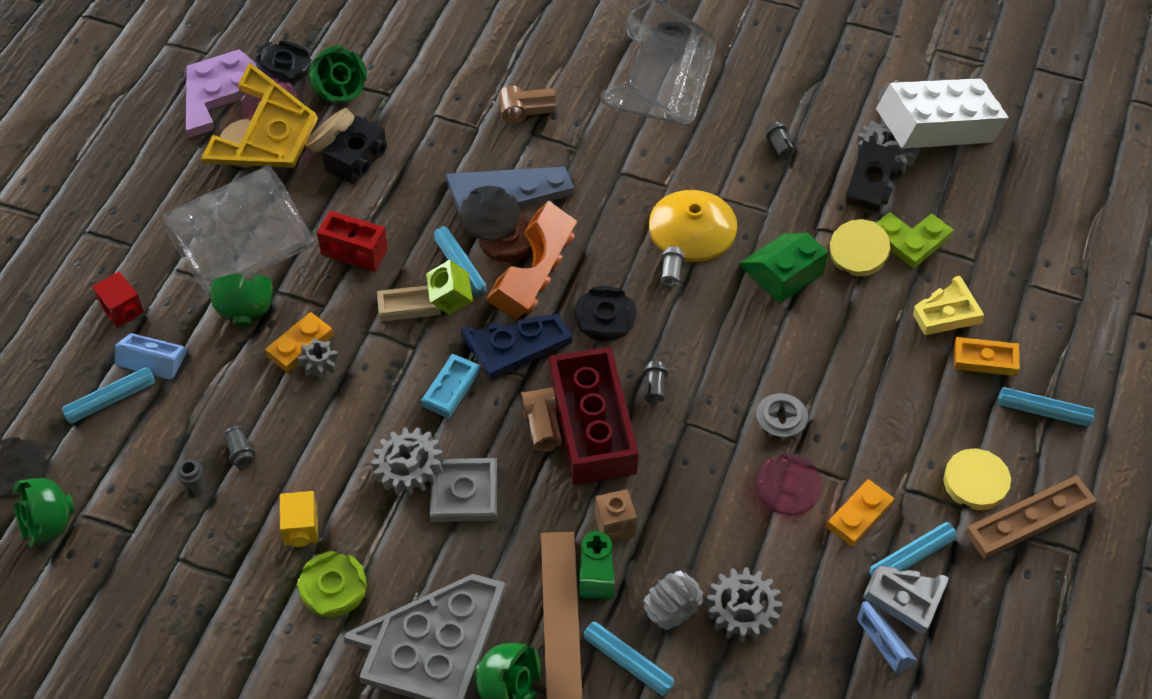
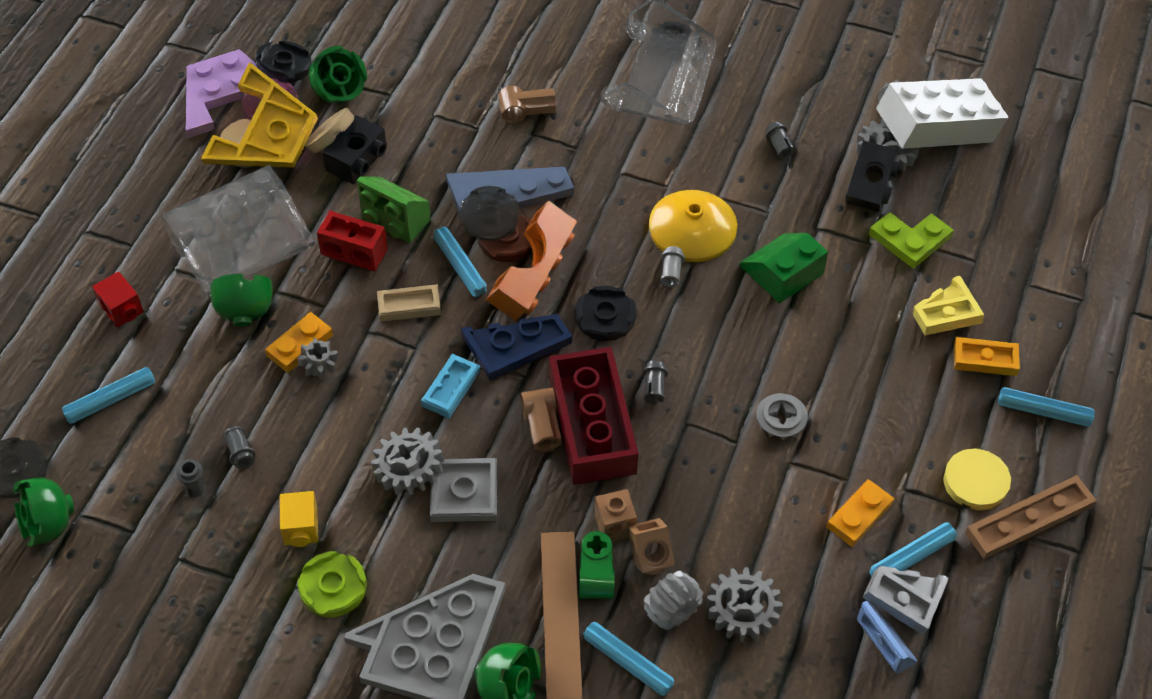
(140, 352): light blue slope -> none
(392, 207): none -> bright green slope
(449, 287): lime brick -> none
(644, 534): none -> medium nougat brick
(789, 484): clear pink tile -> none
(860, 247): light yellow tile -> none

